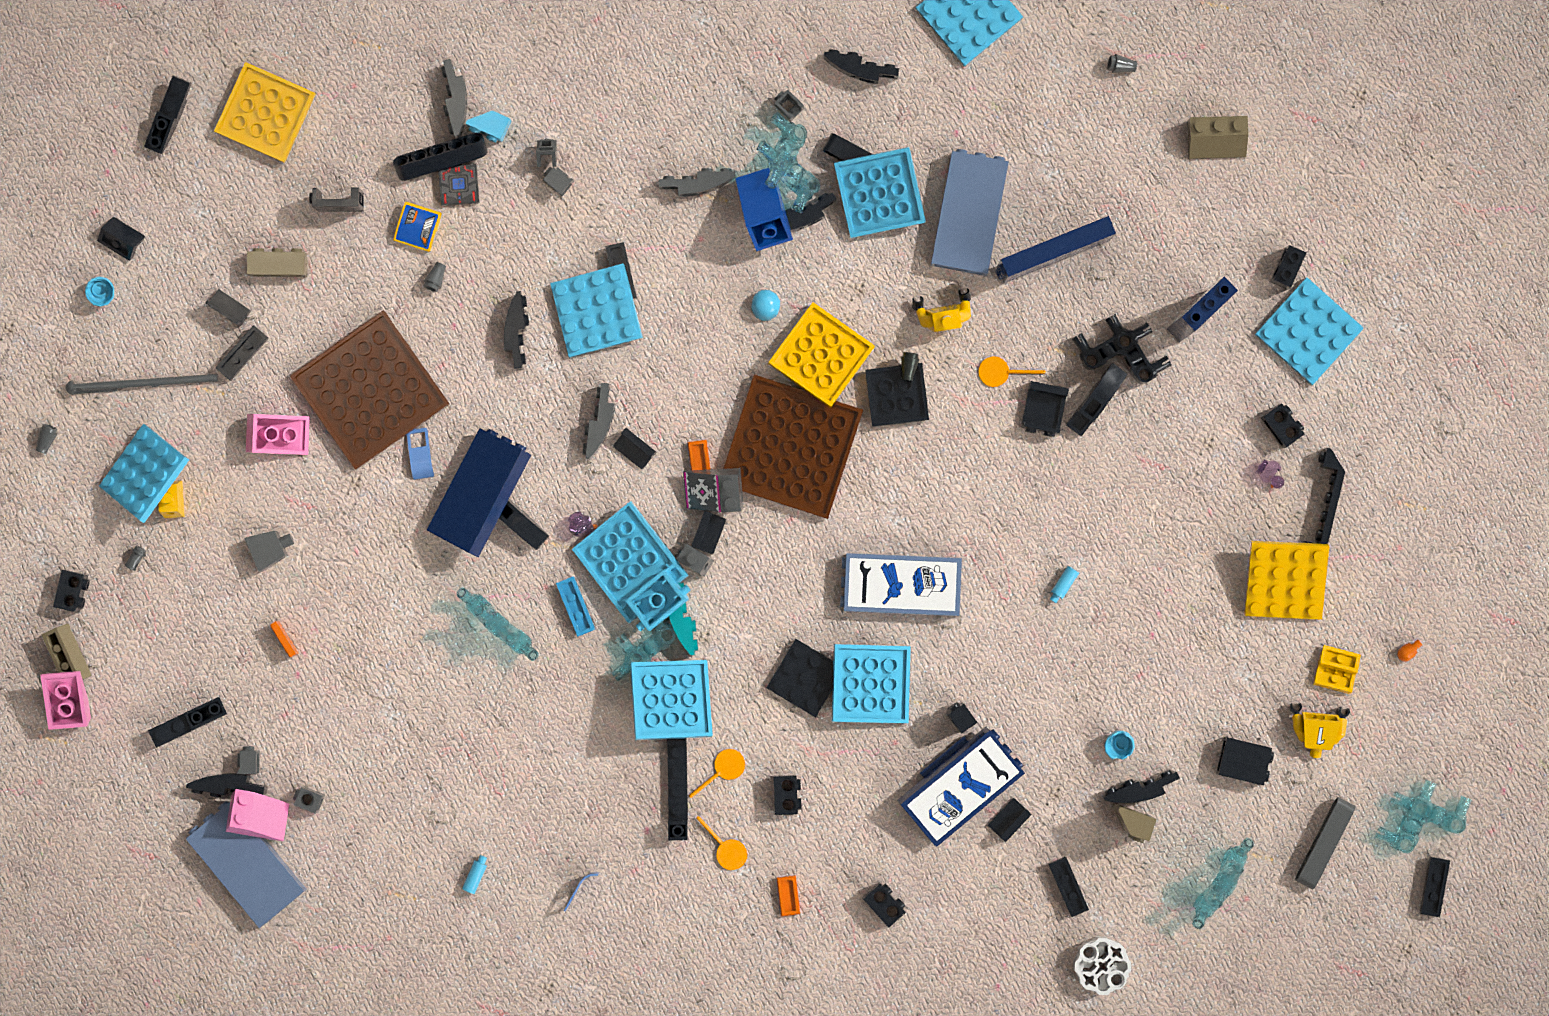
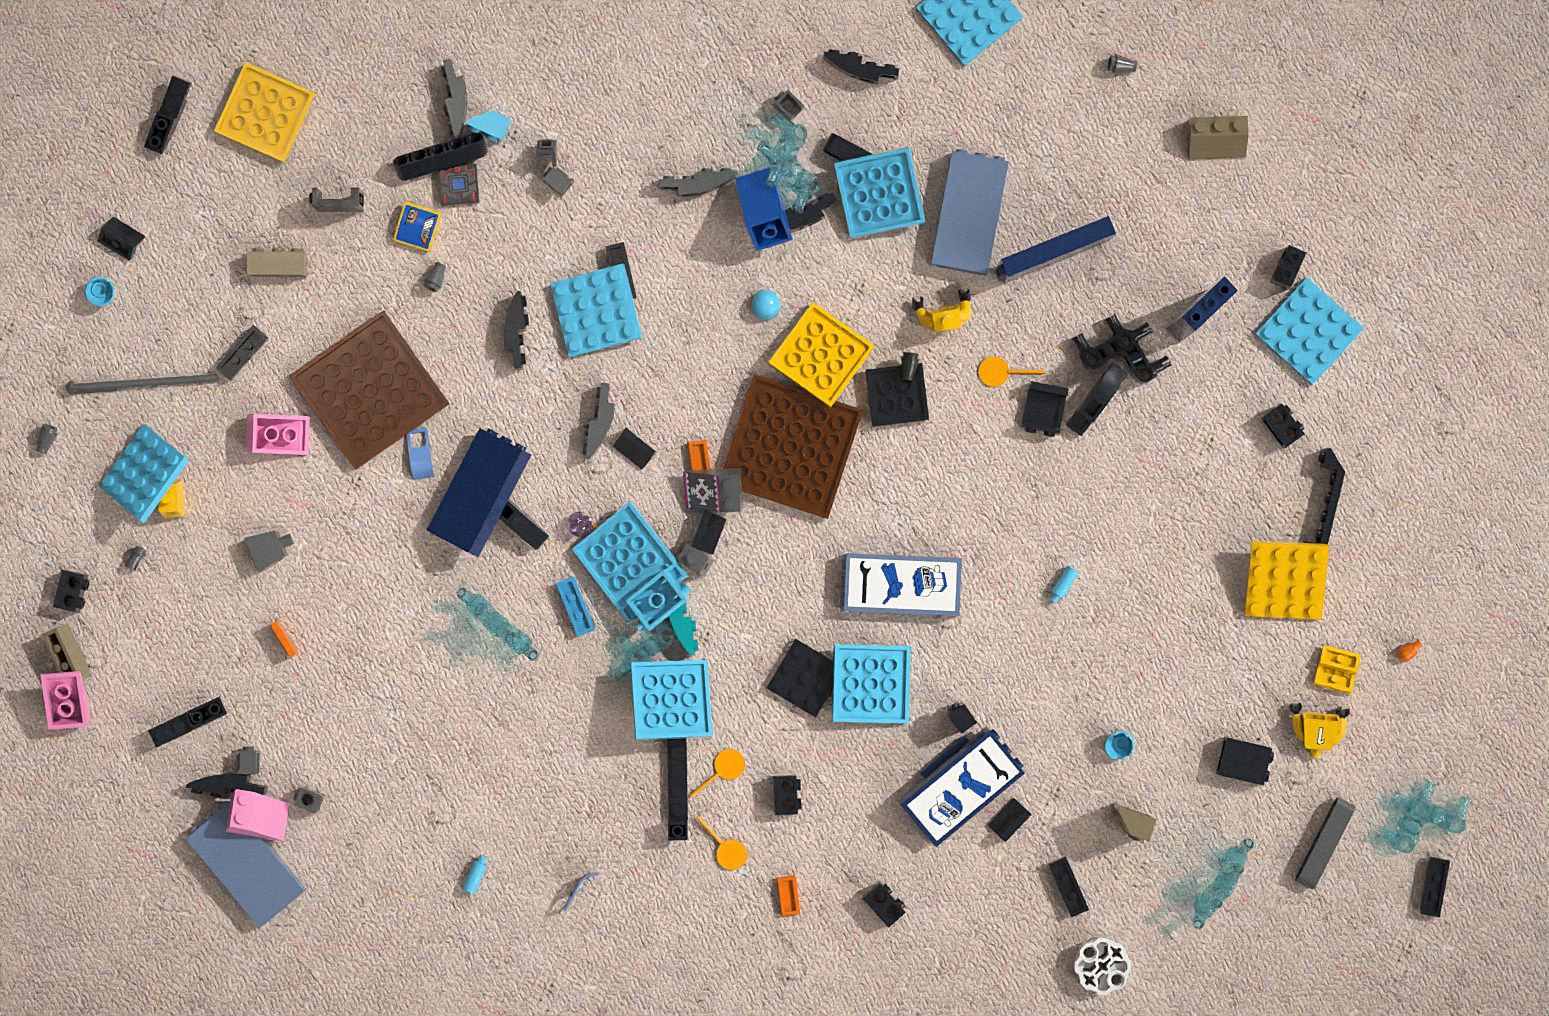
(229, 307): black panel -> none
(1134, 792): black slope -> none
(1267, 473): clear purple animal -> none

